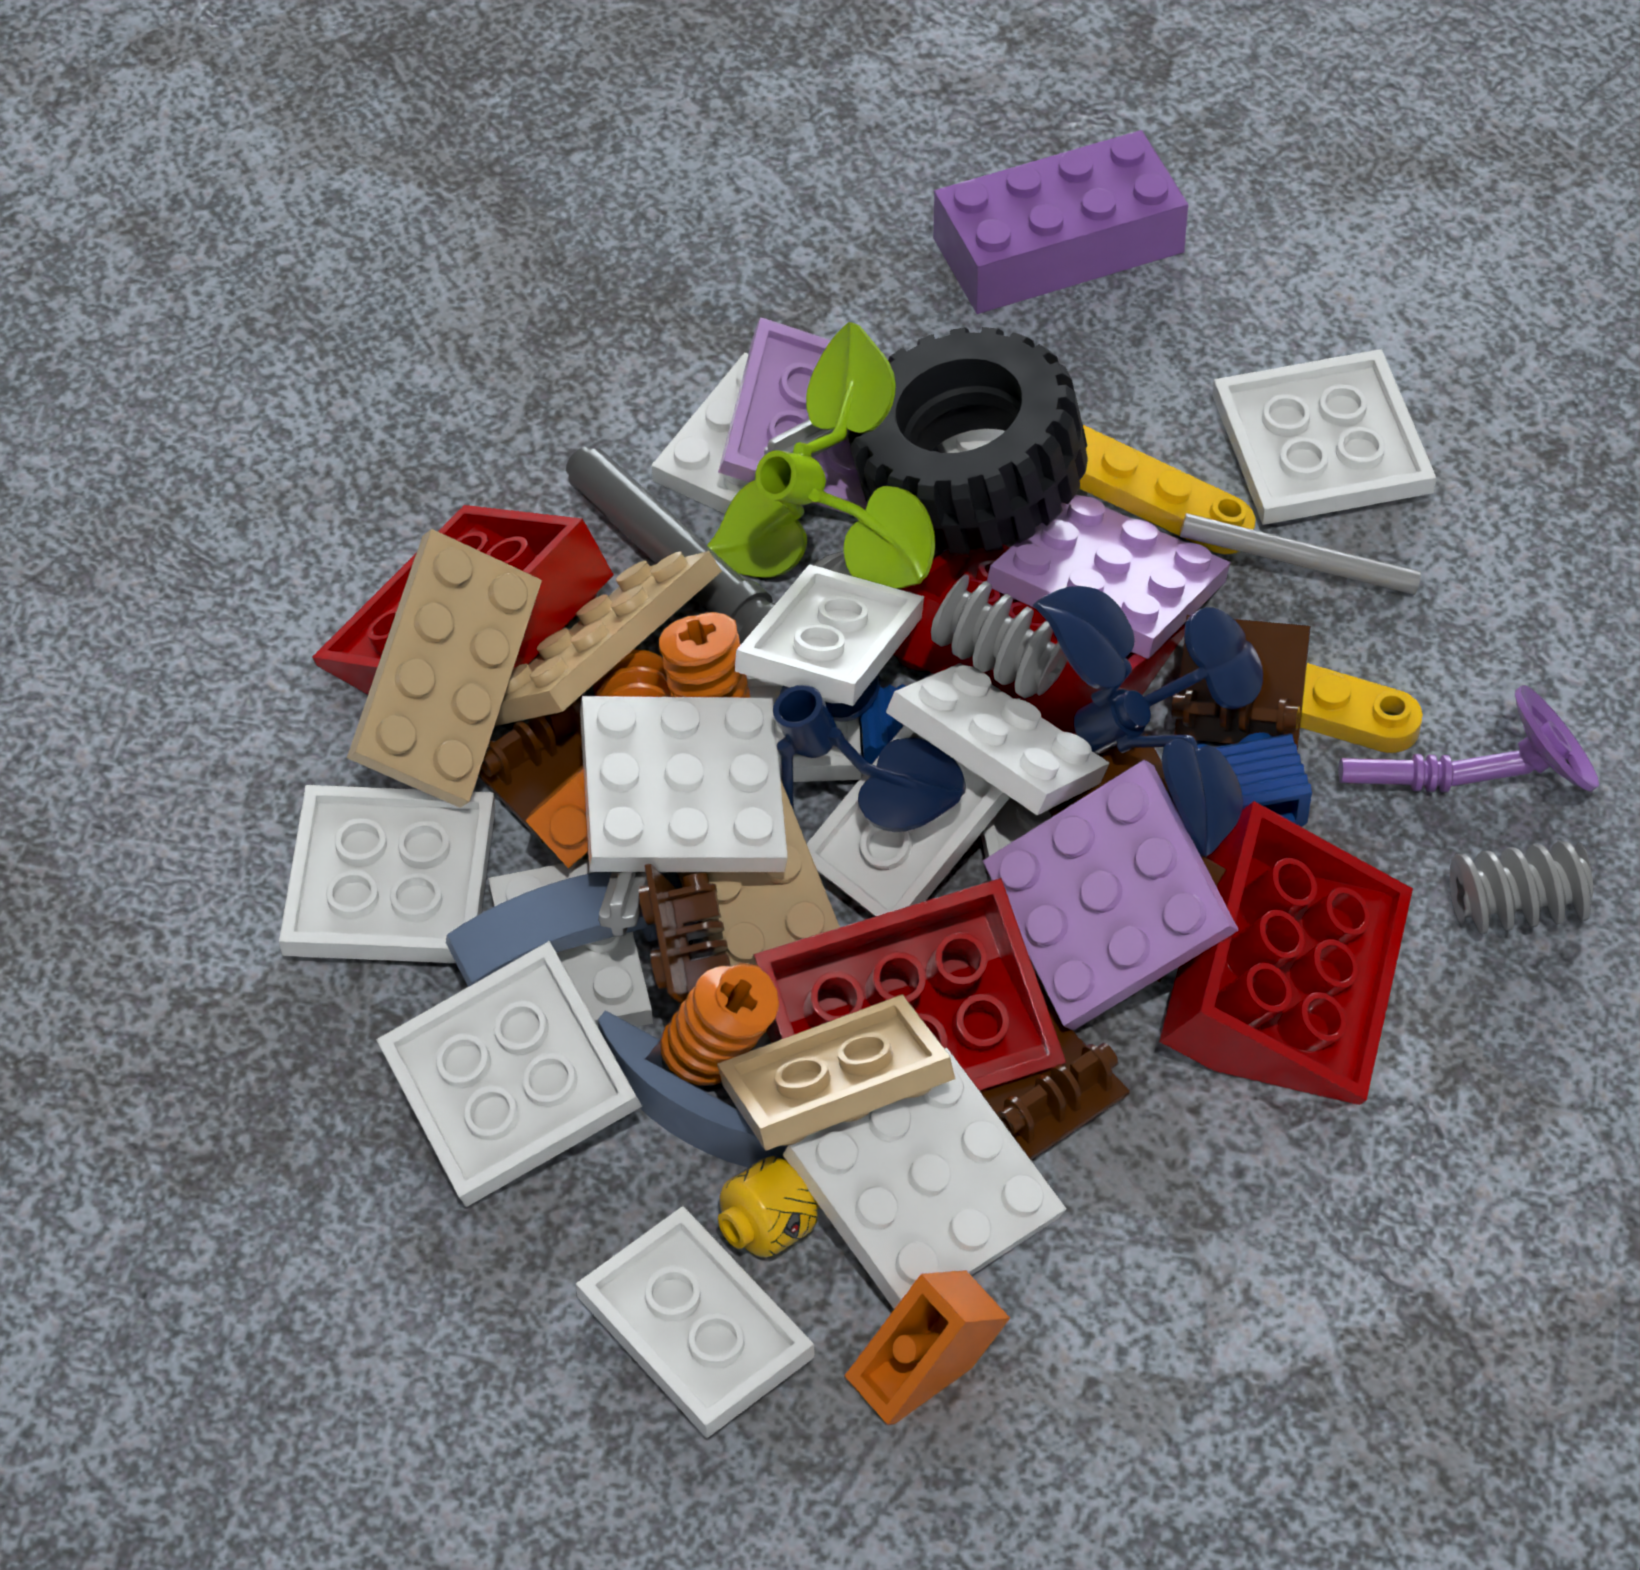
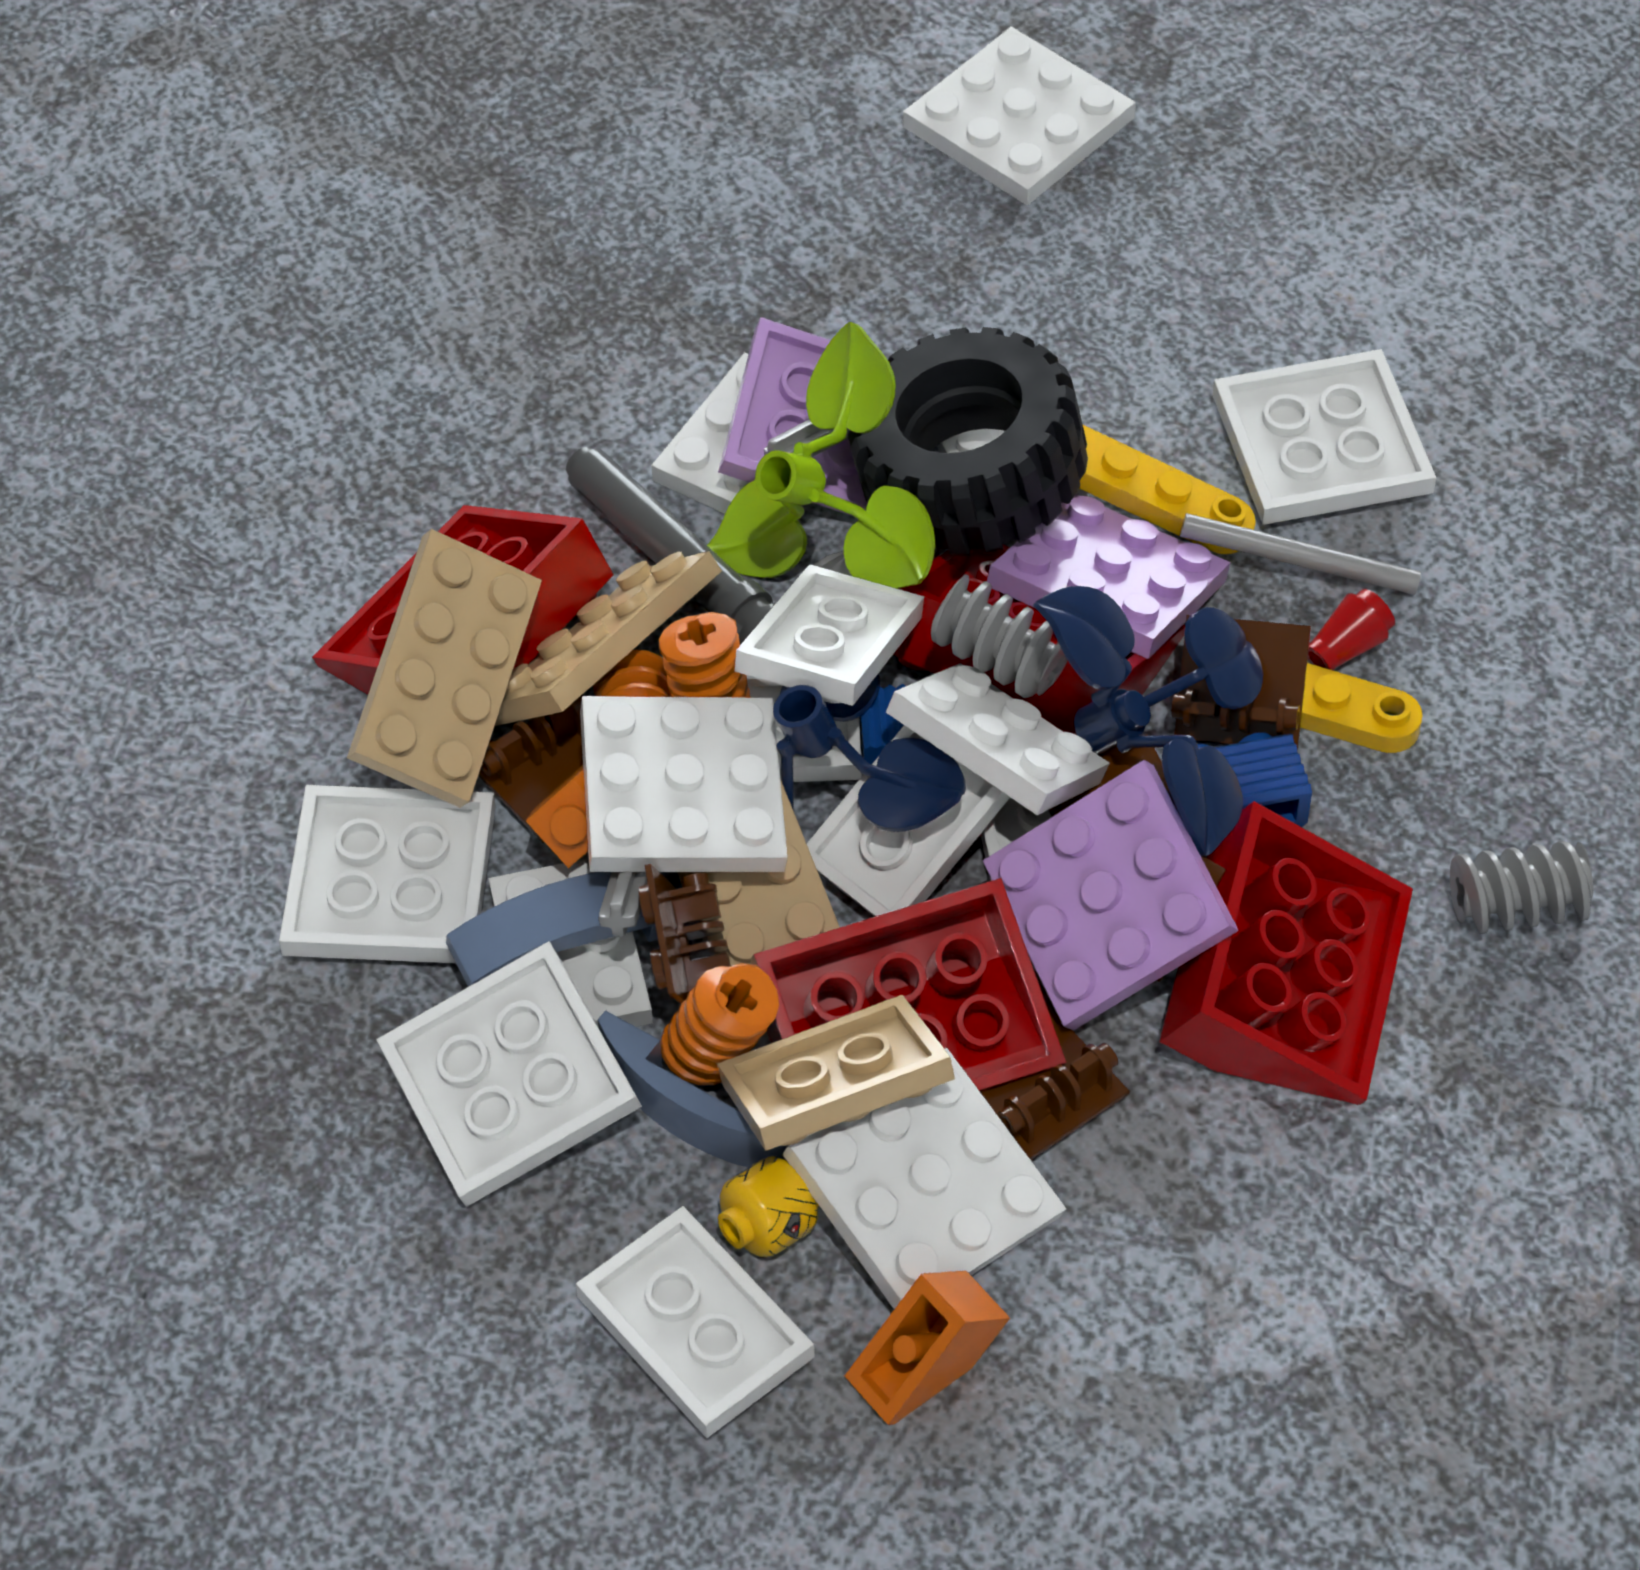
(1019, 115): none -> white plate
(1059, 221): medium lavender brick -> none
(1351, 630): none -> red cone
(1544, 747): medium lavender dish -> none

